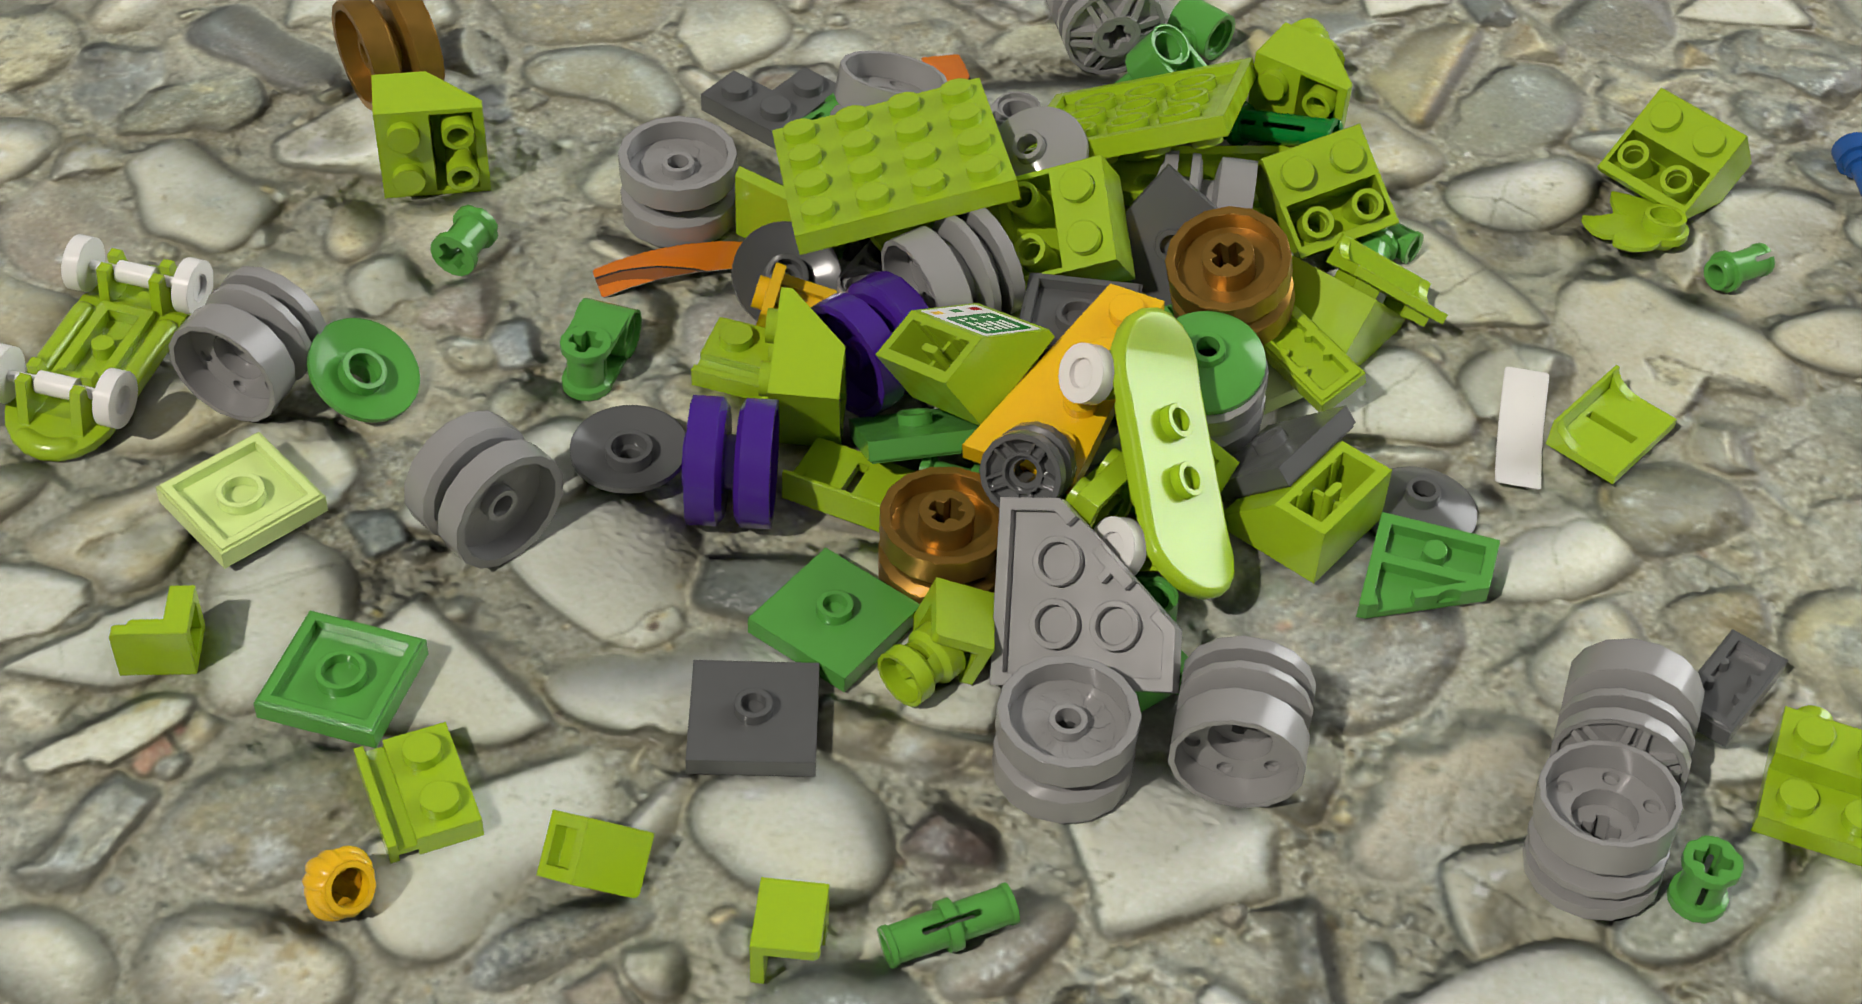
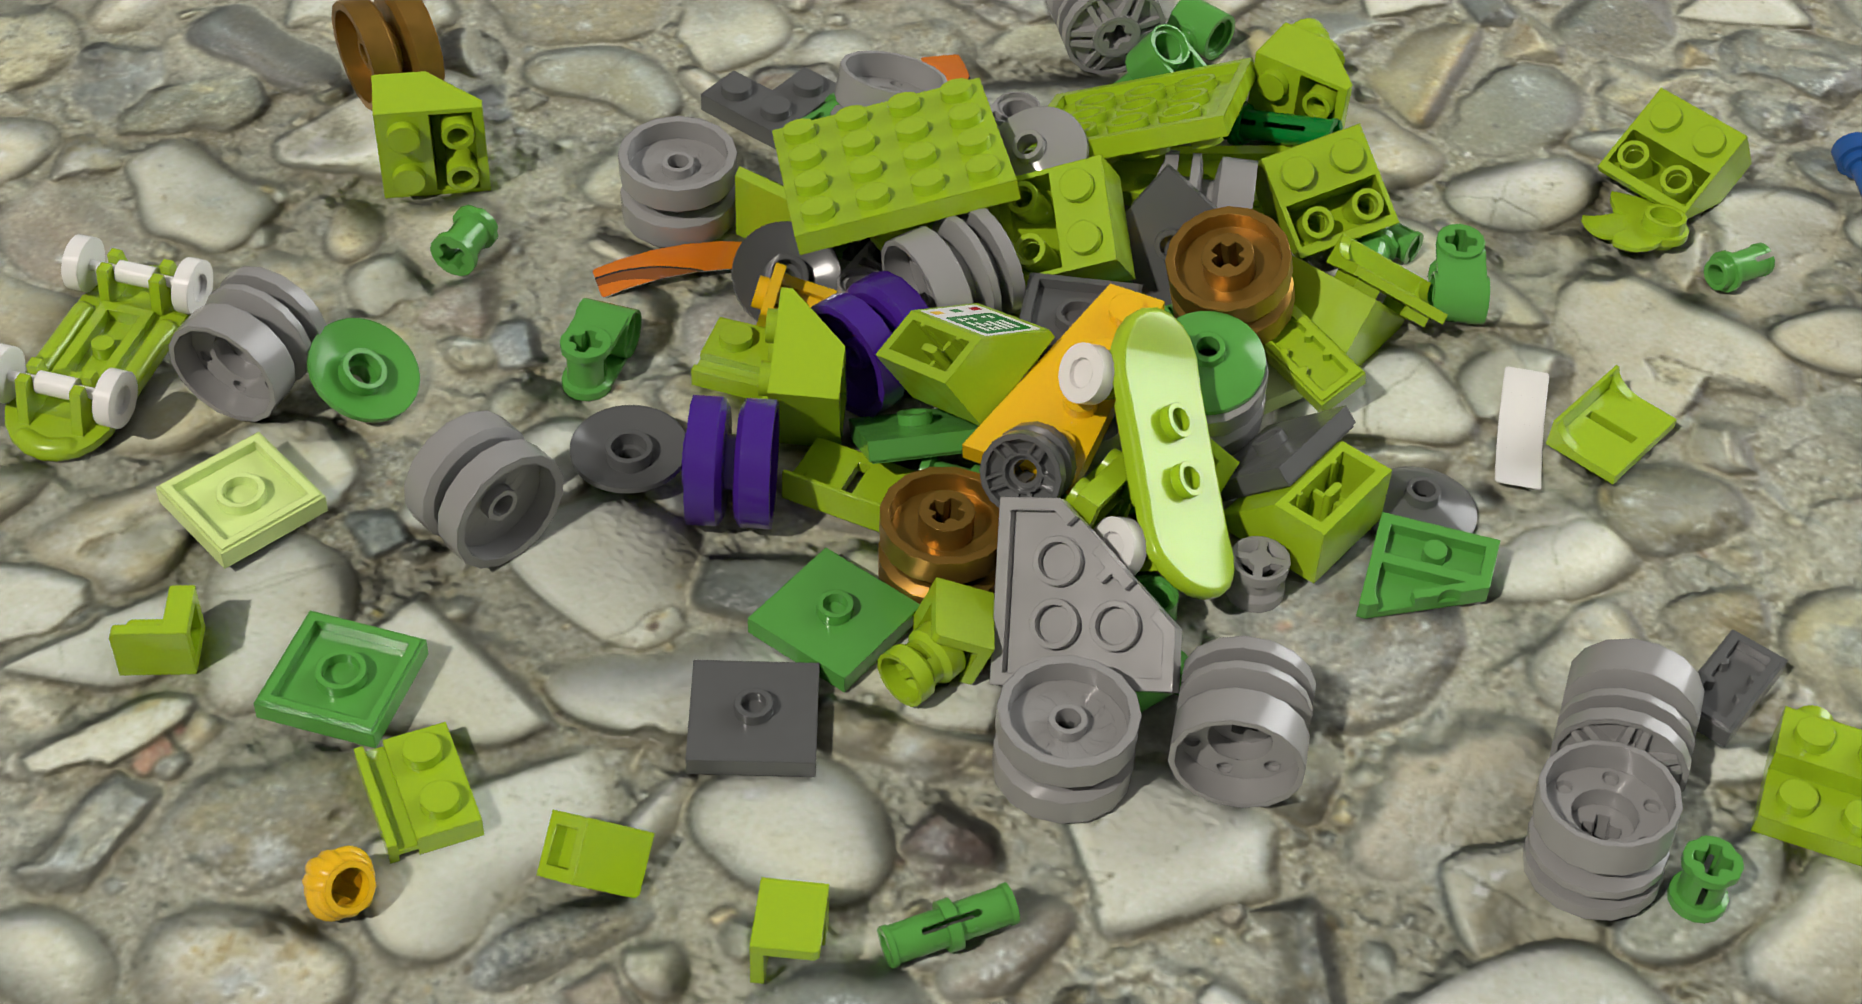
(1258, 574): none -> light grey wheel
(1460, 275): none -> bright green piece

